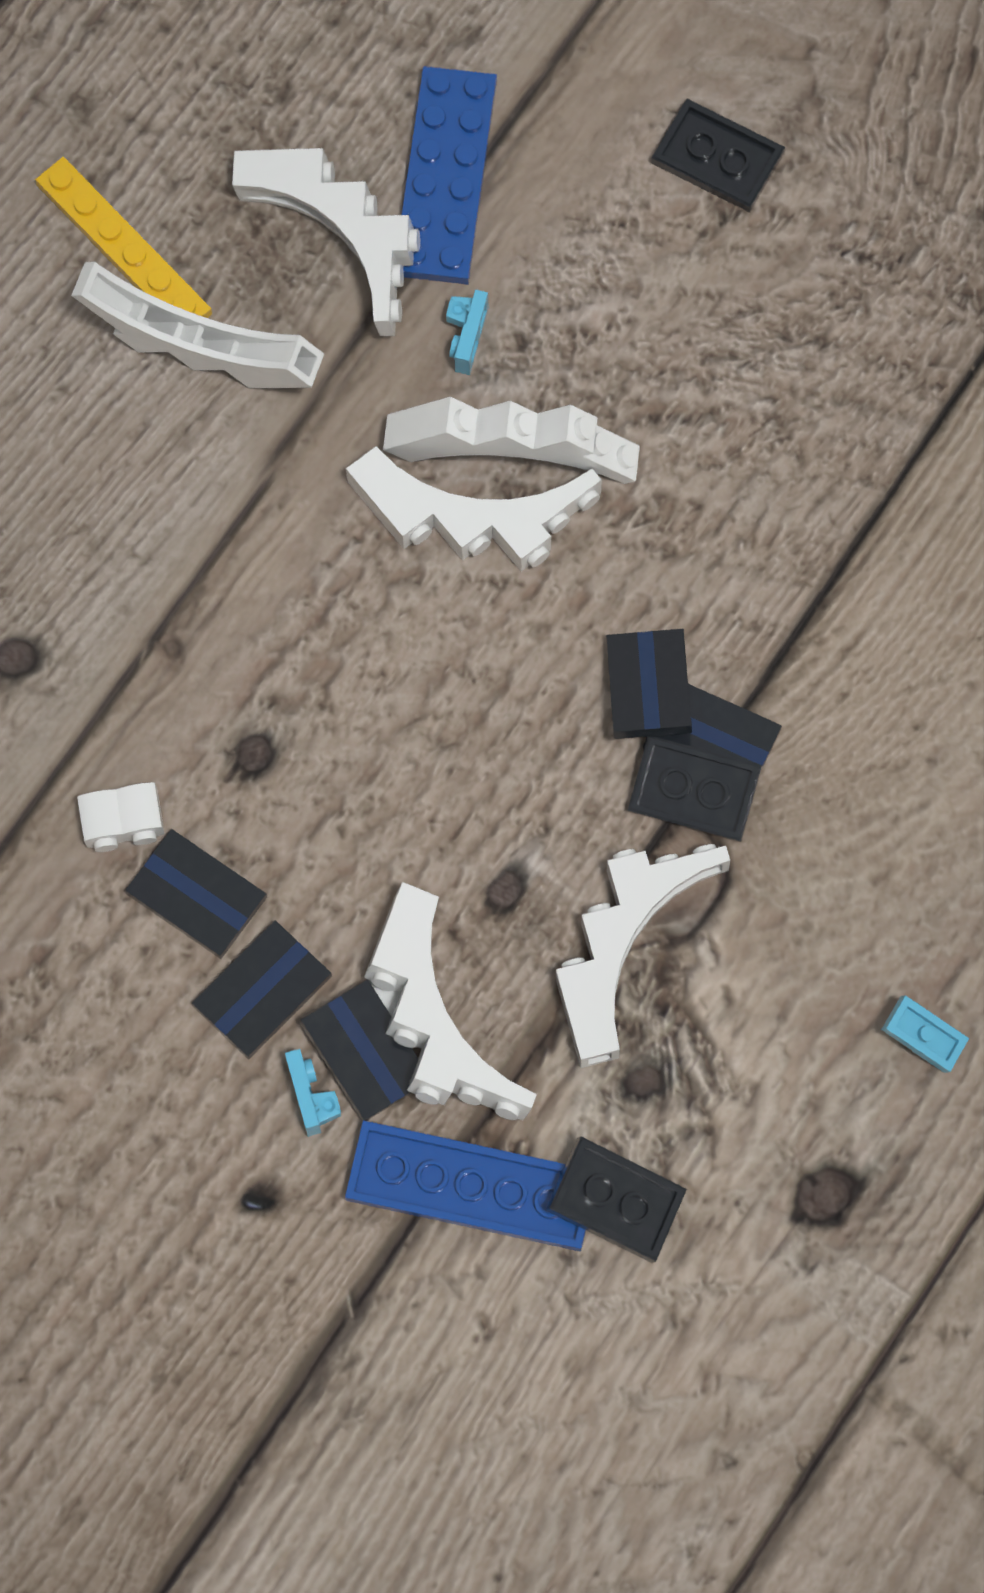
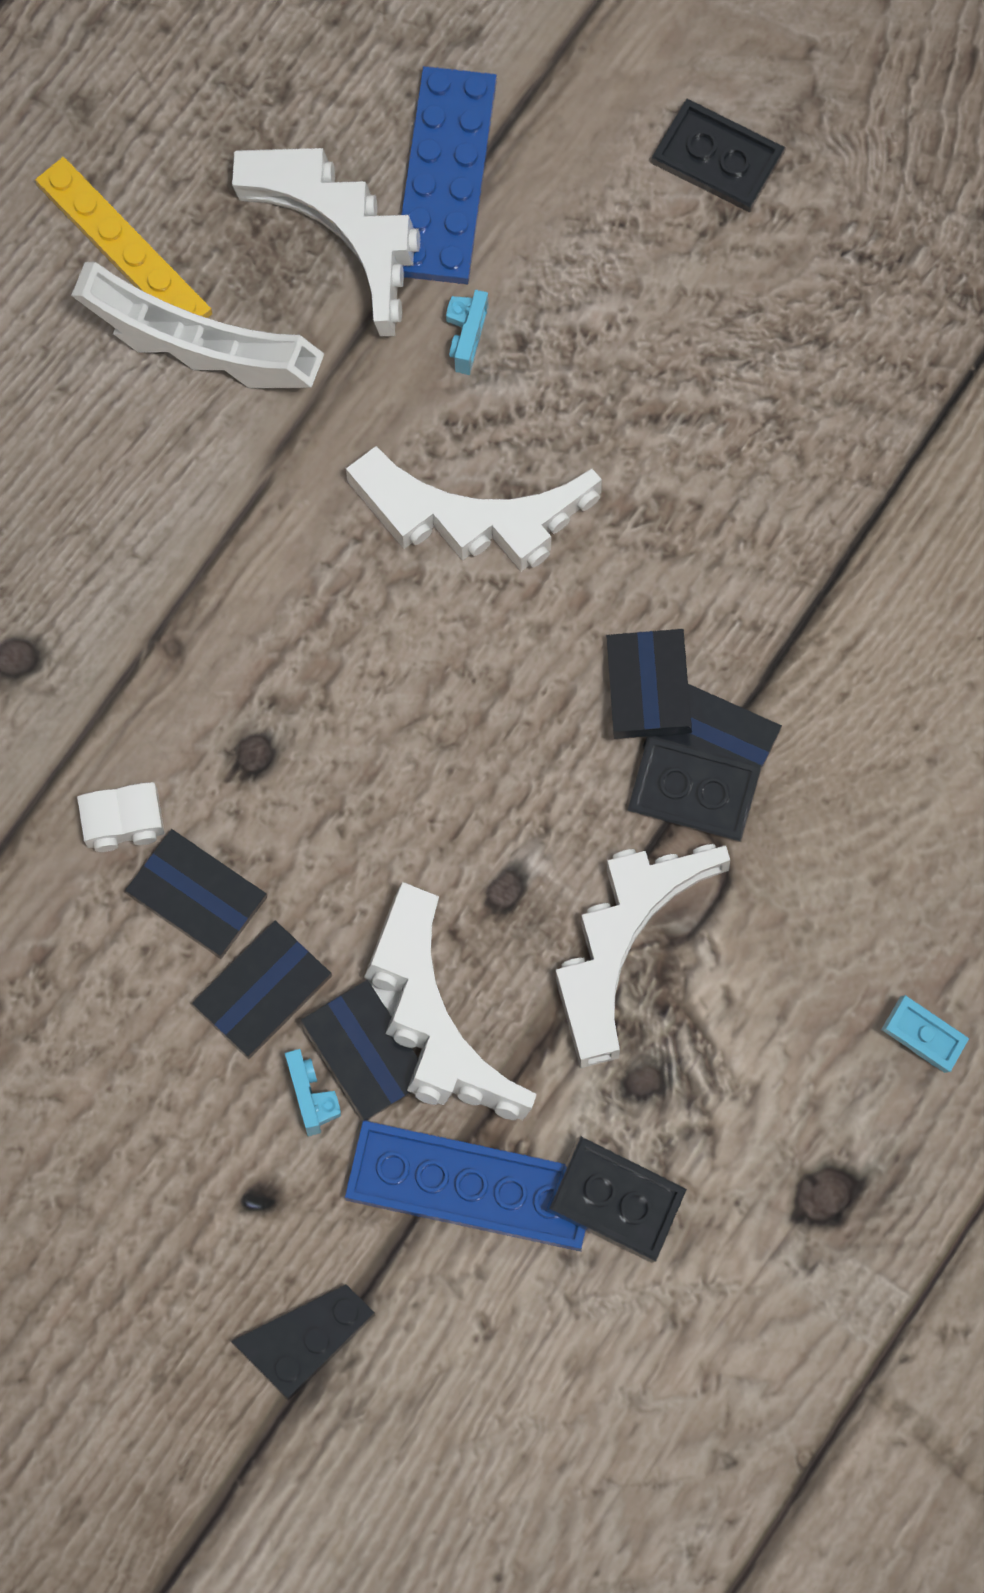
(305, 1339): none -> black wing
(510, 430): white arch -> none

